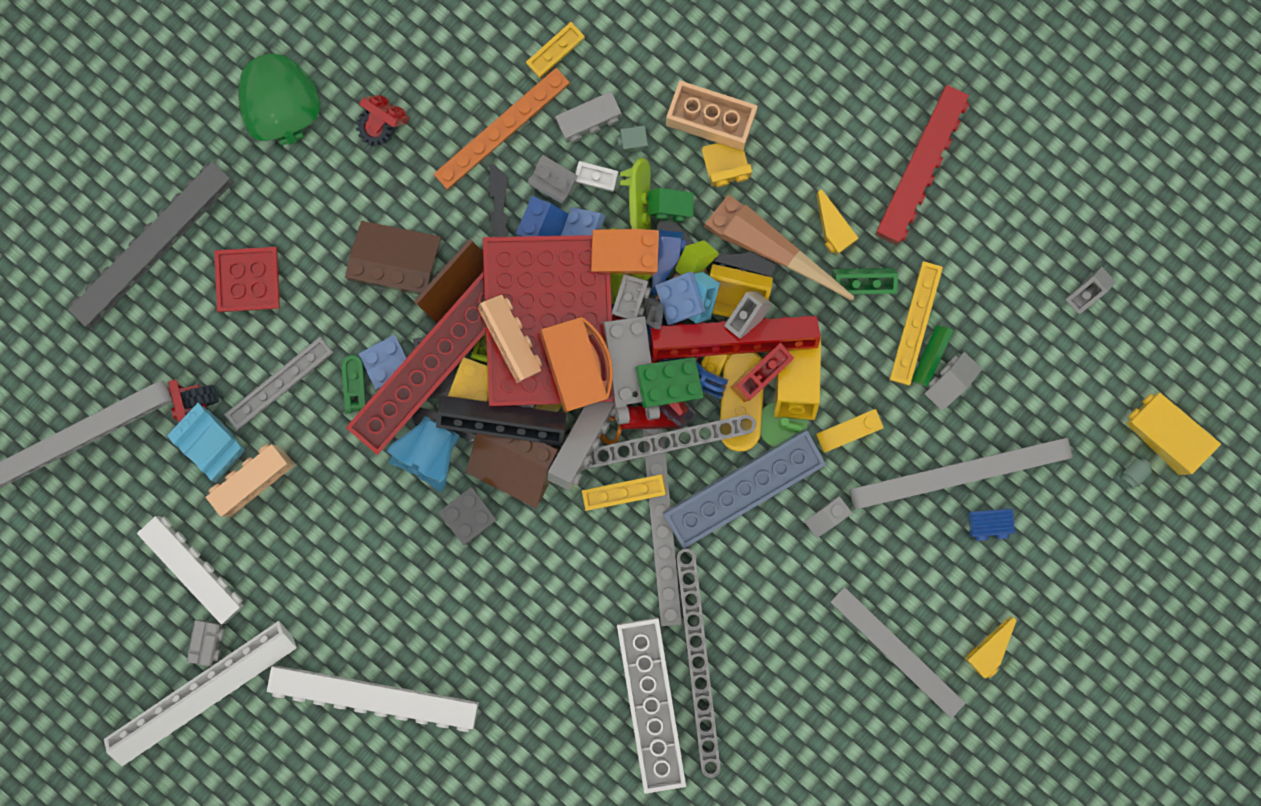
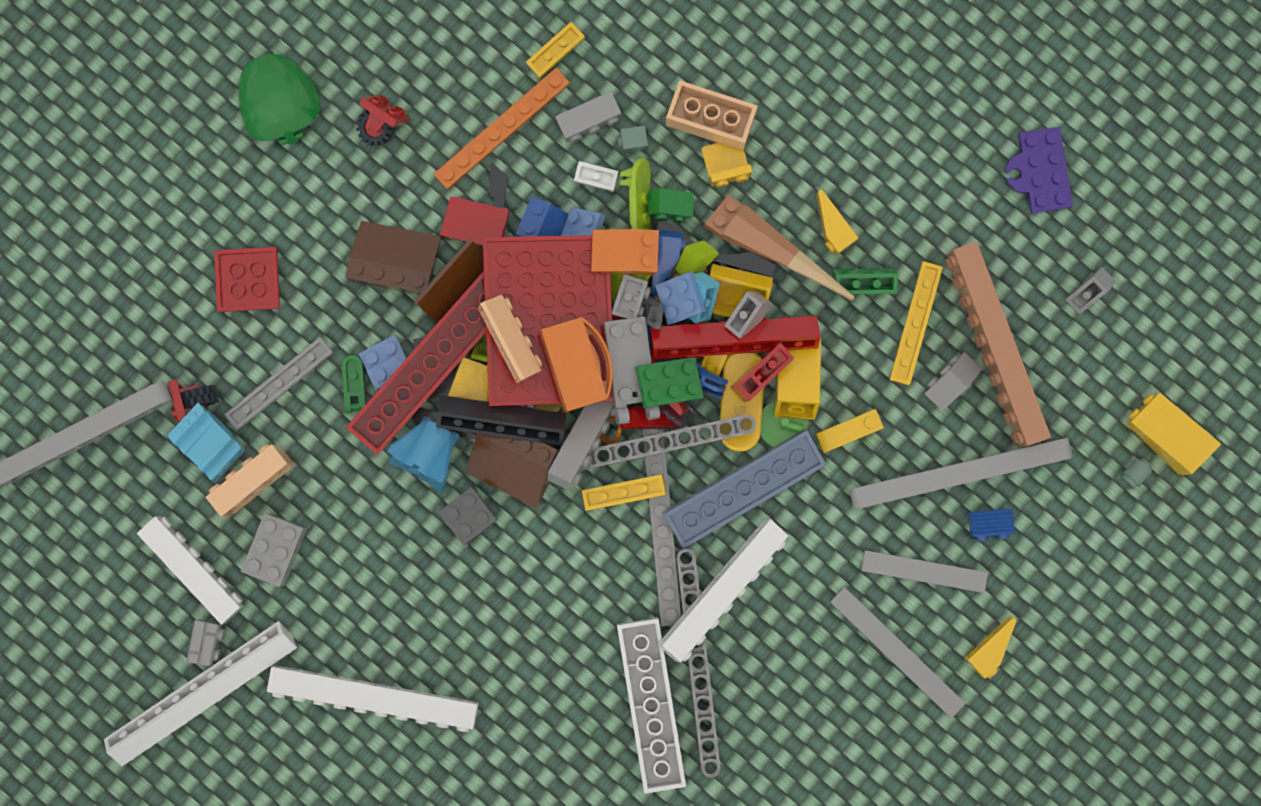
(150, 245): dark grey brick -> none
(274, 549): none -> light grey brick
(473, 221): none -> red tile
(553, 179): light grey bracket -> none
(723, 590): none -> white brick
(828, 517): light grey slope -> none
(922, 164): red brick -> none
(924, 571): none -> light grey tile
(932, 355): green tile -> none
(997, 345): none -> nougat brick
(1041, 170): none -> dark purple plate

